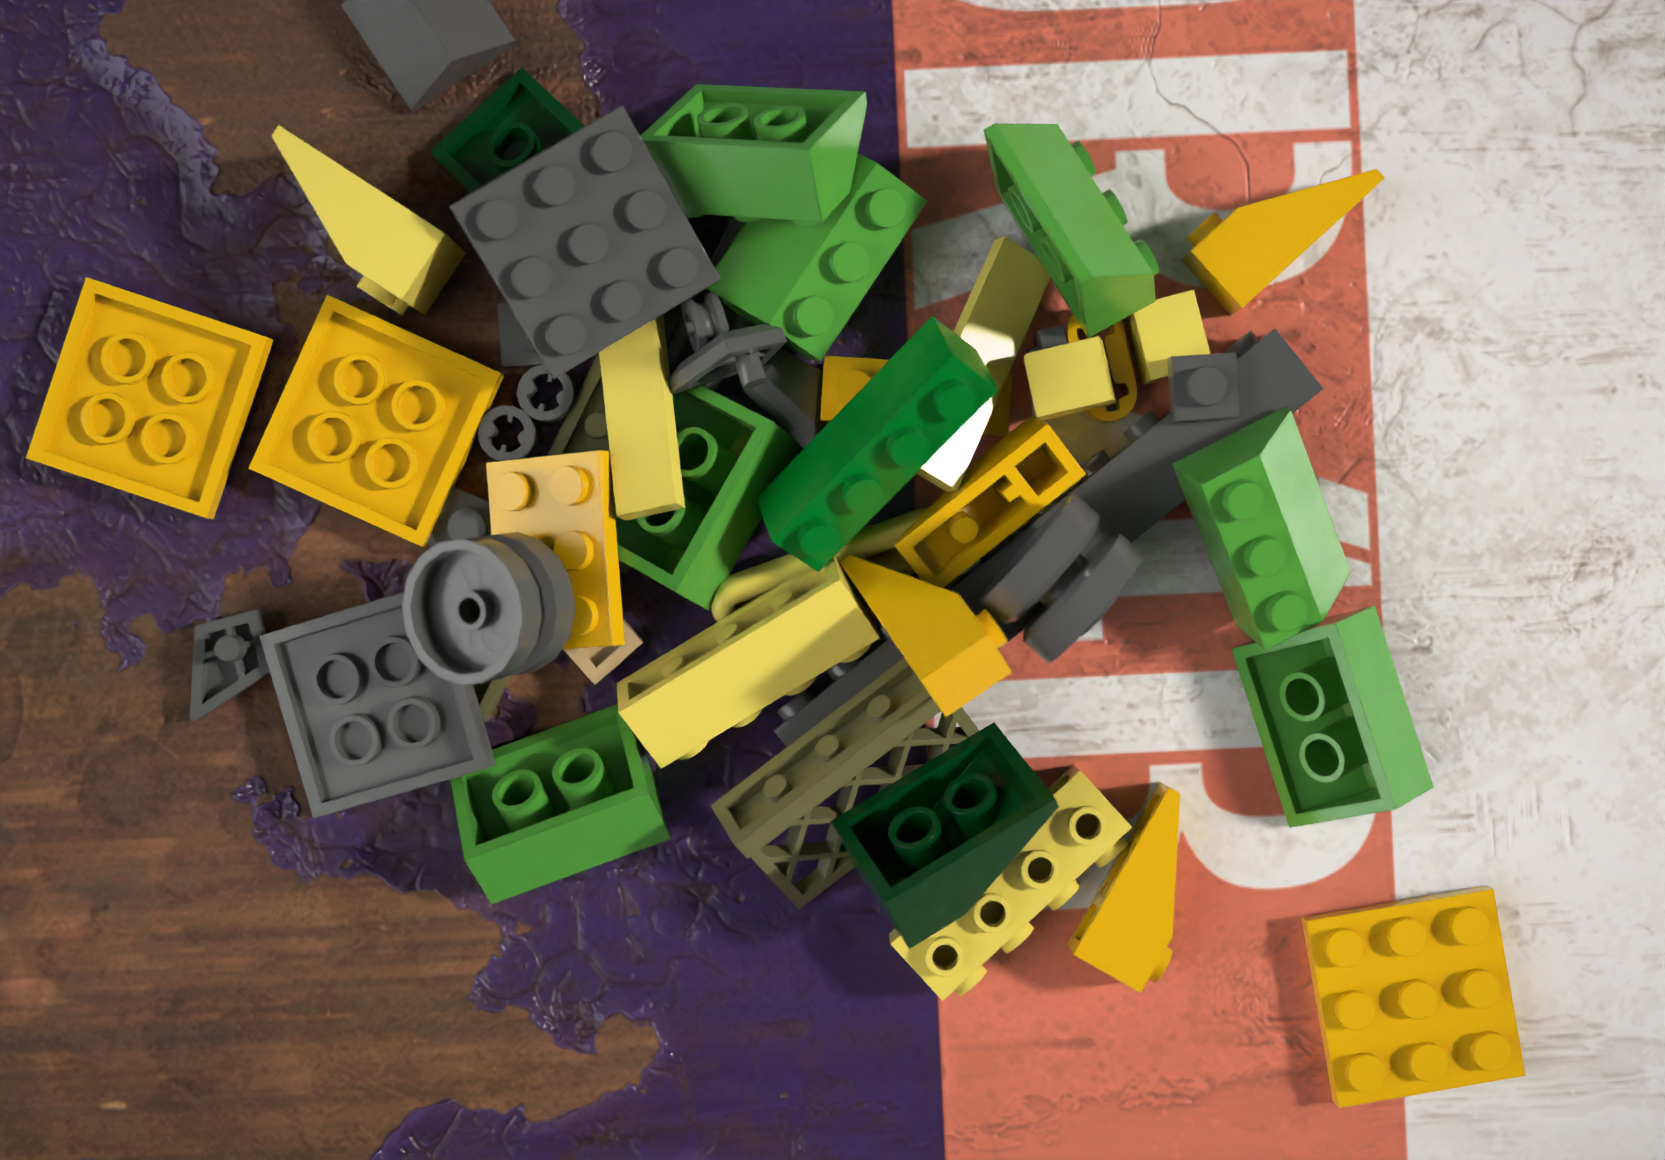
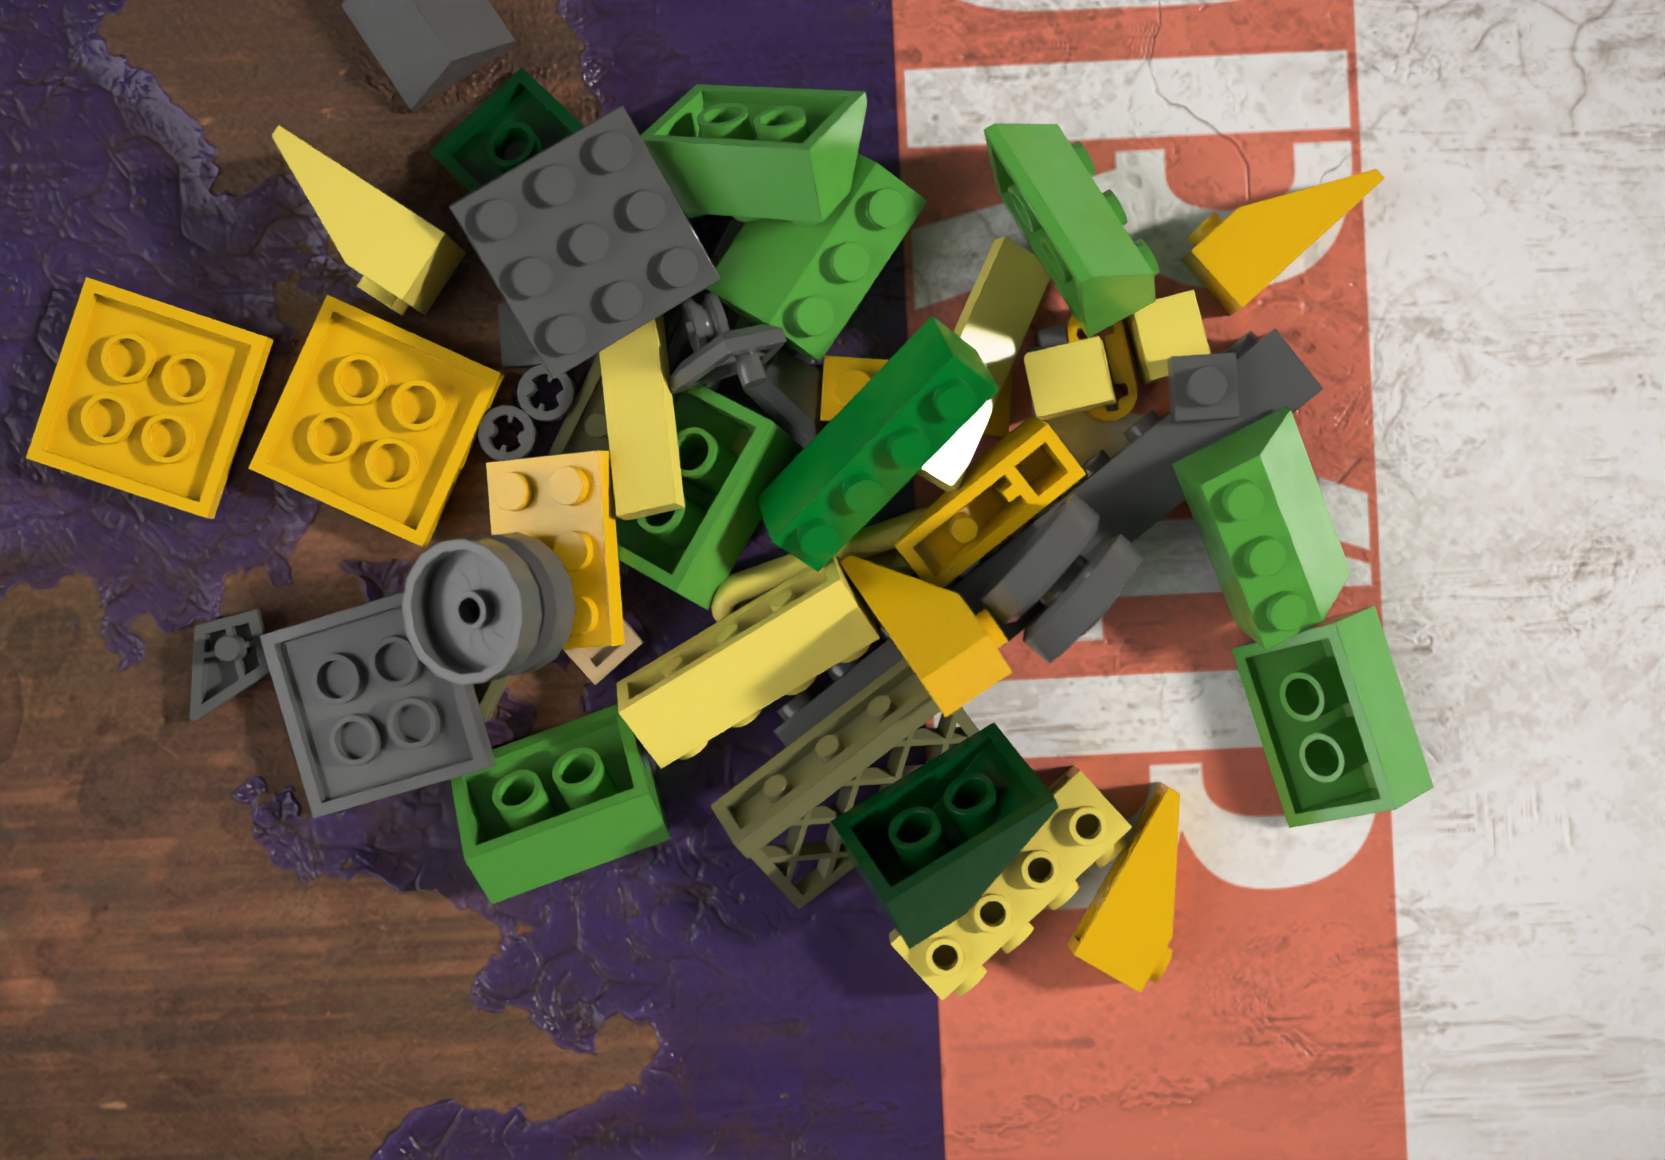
(461, 518): dark grey plate -> none
(1413, 996): yellow plate -> none

